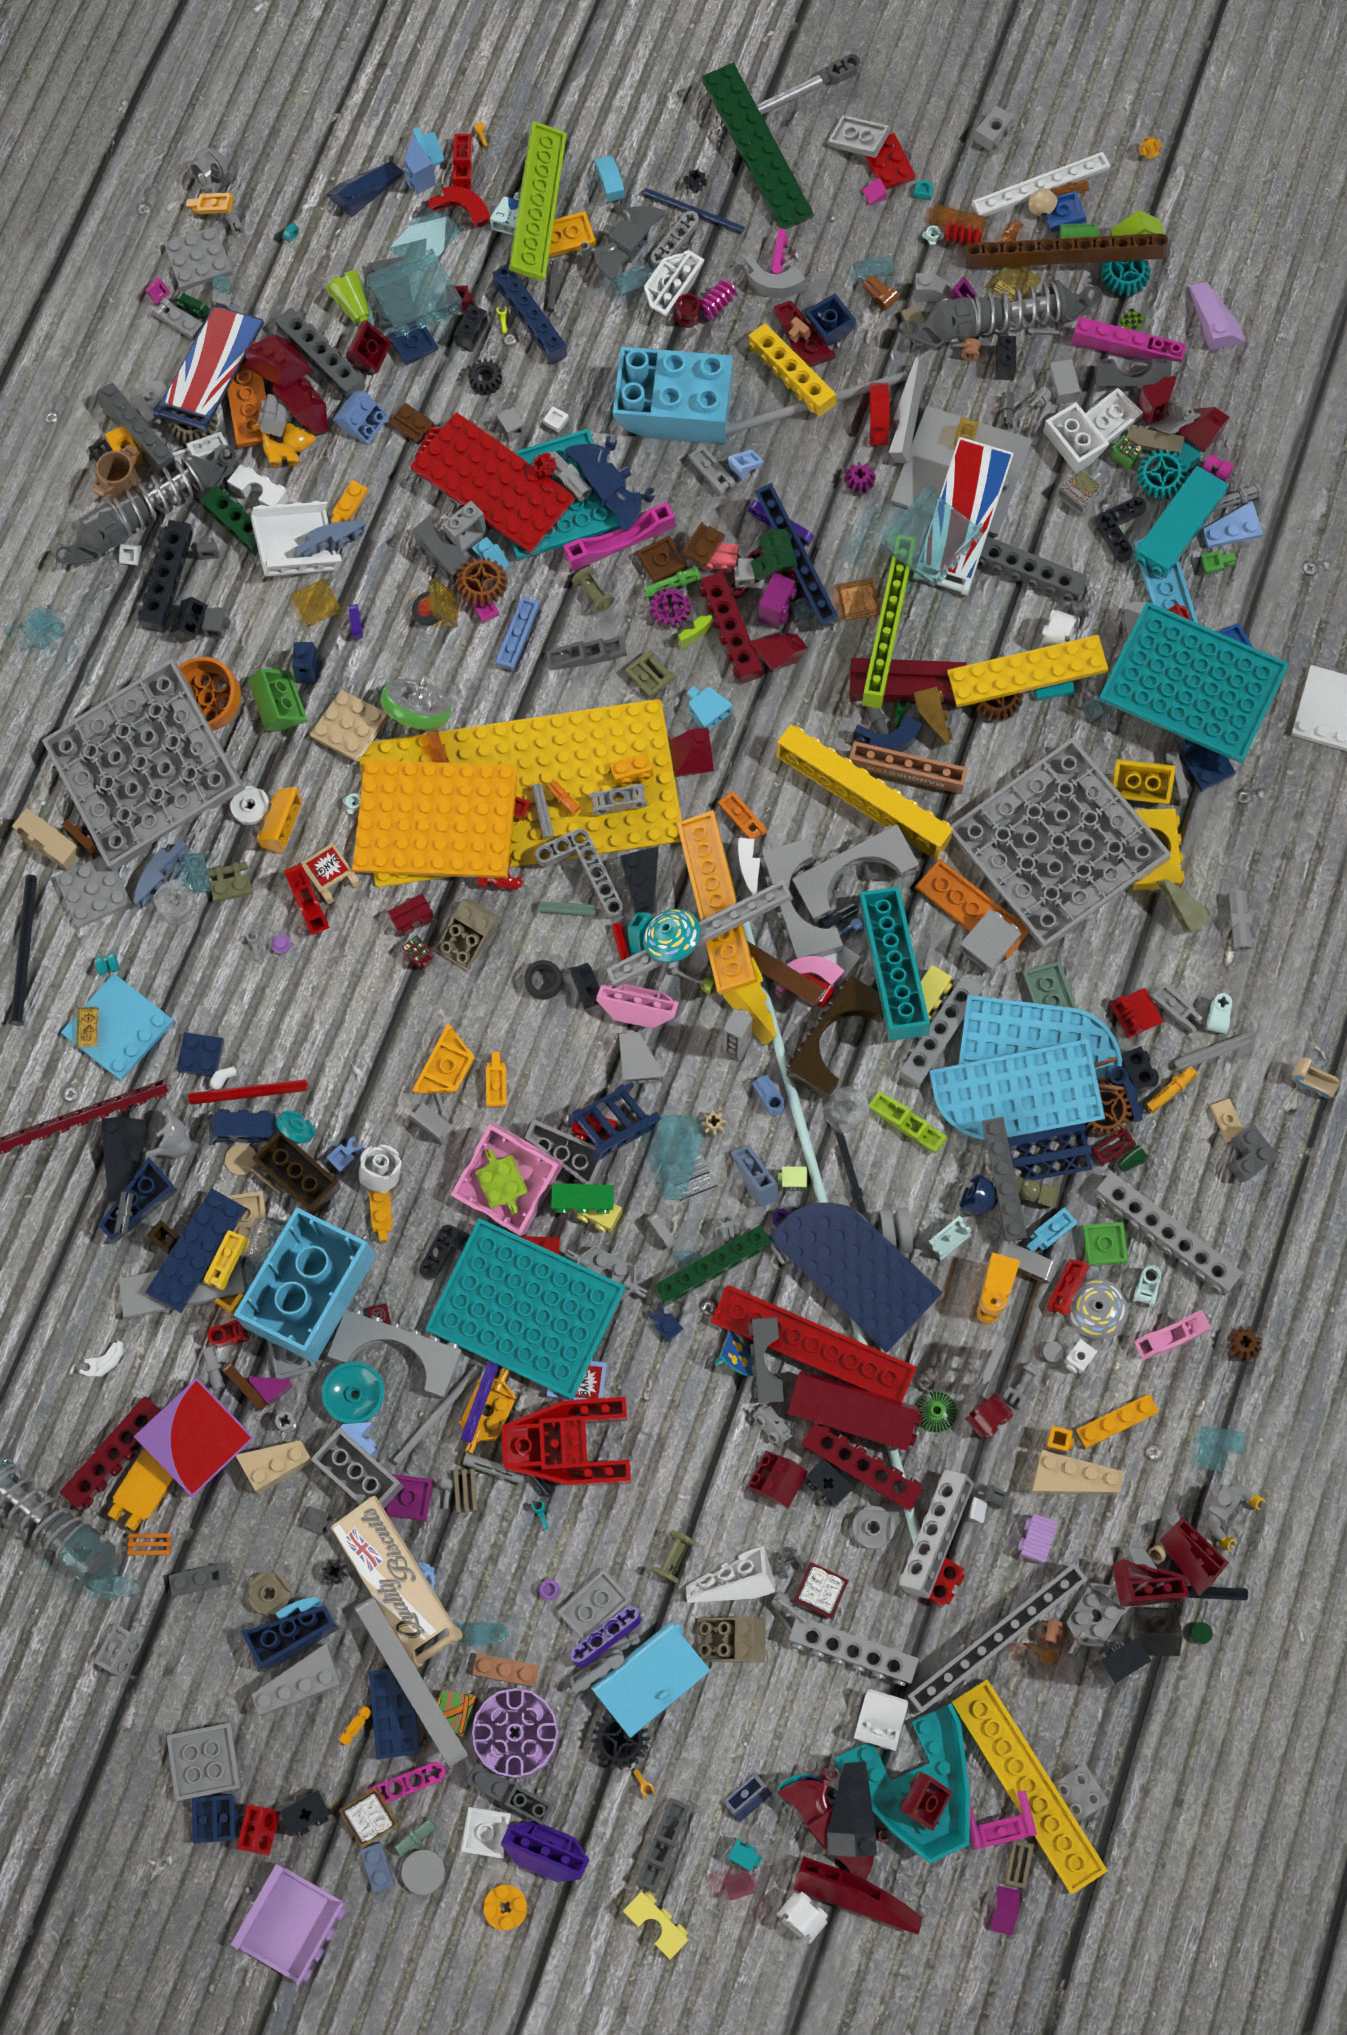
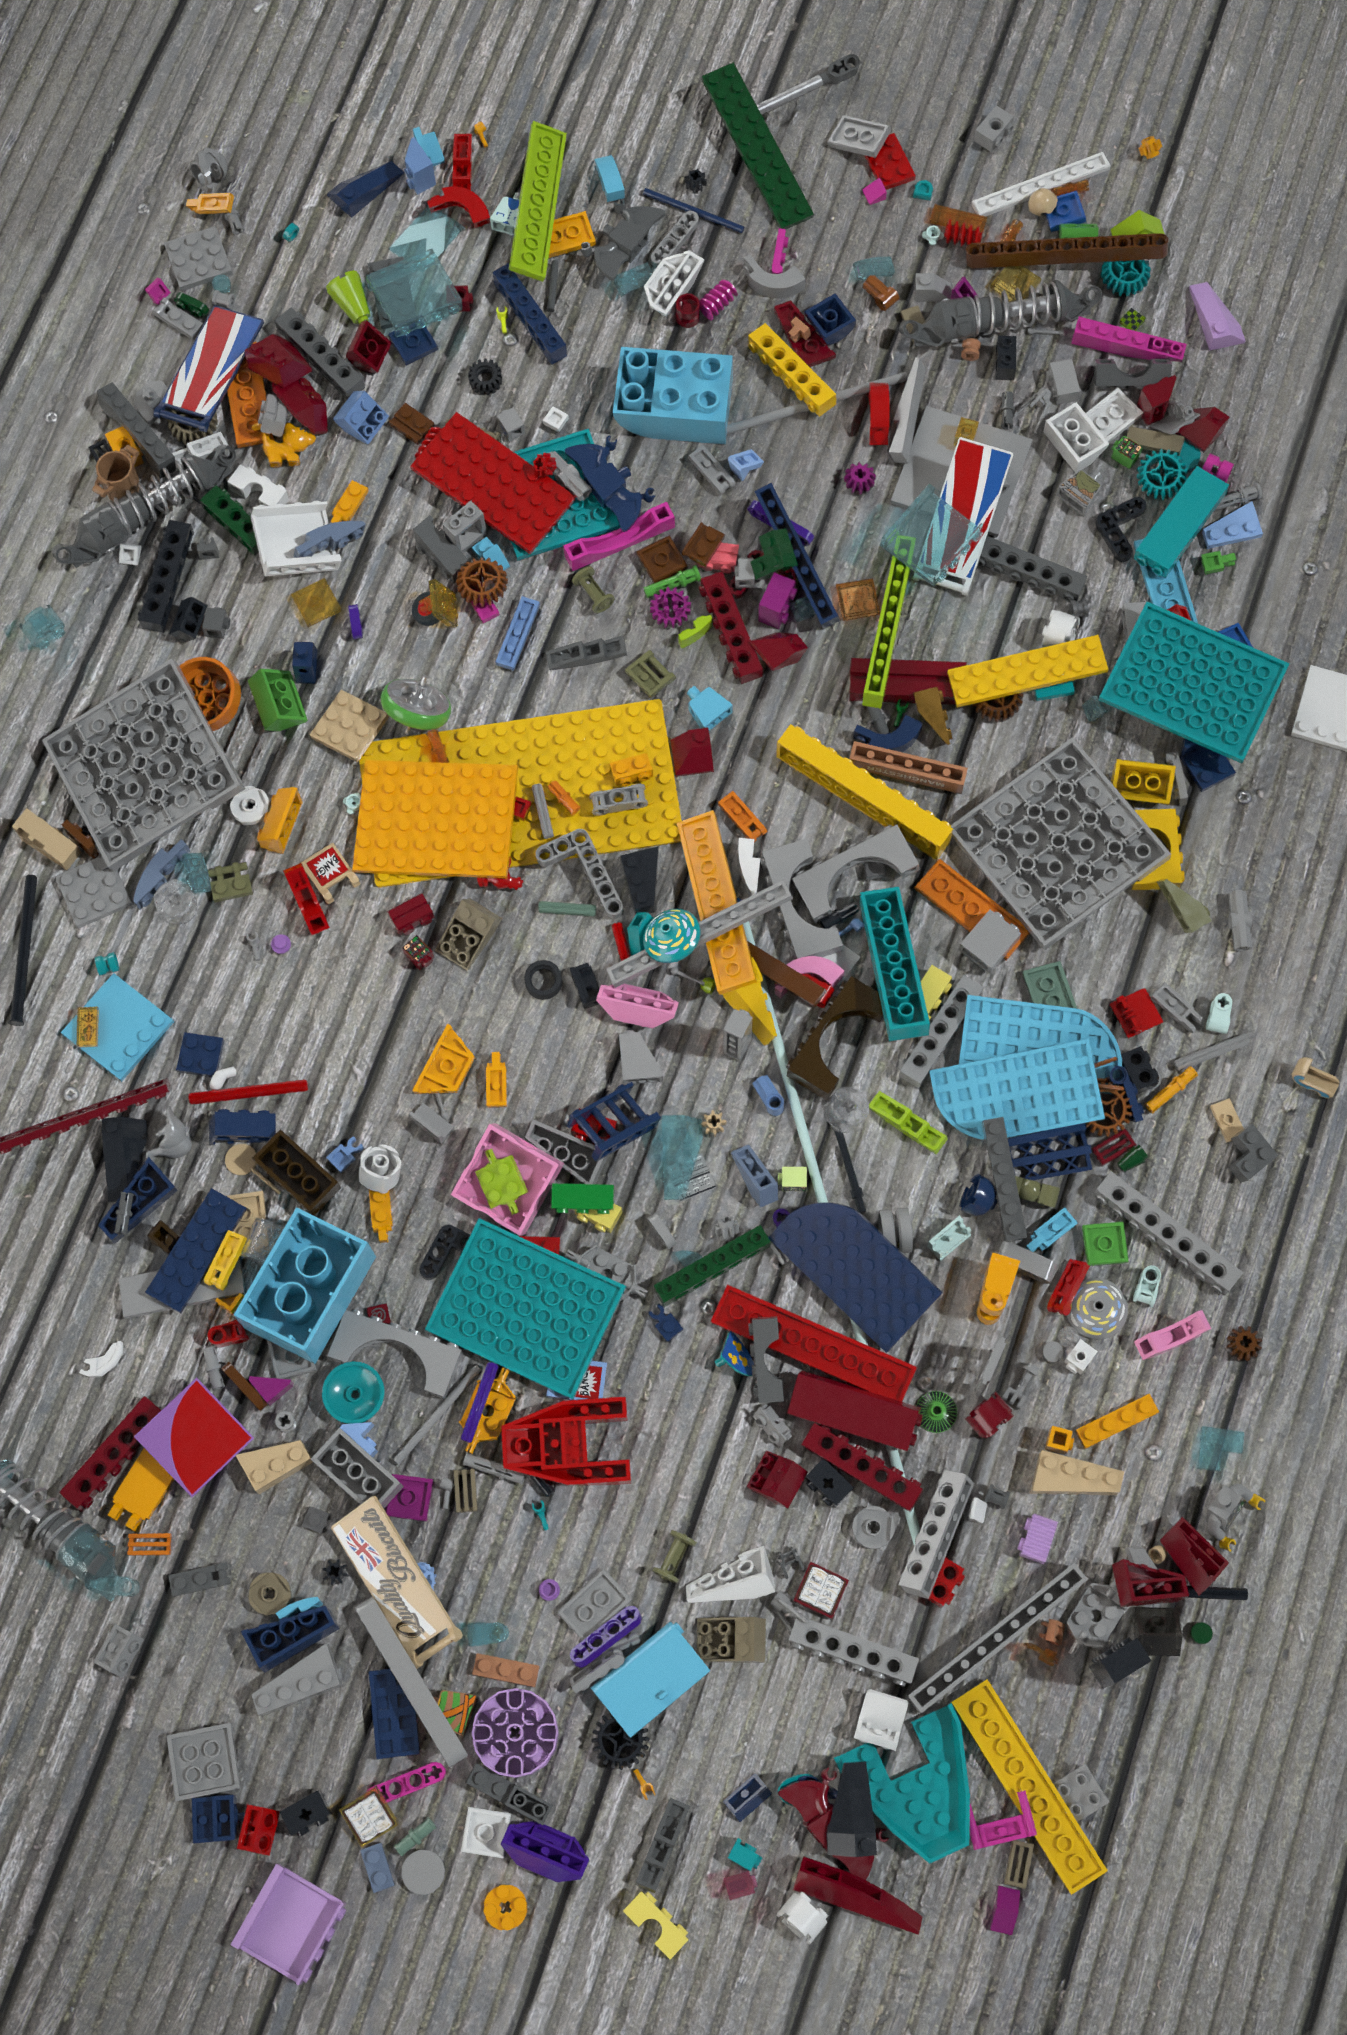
(295, 1127): teal tile -> none
(355, 1725): light orange axle -> none
(471, 328): black brick -> none
(925, 1800): dark red brick -> none

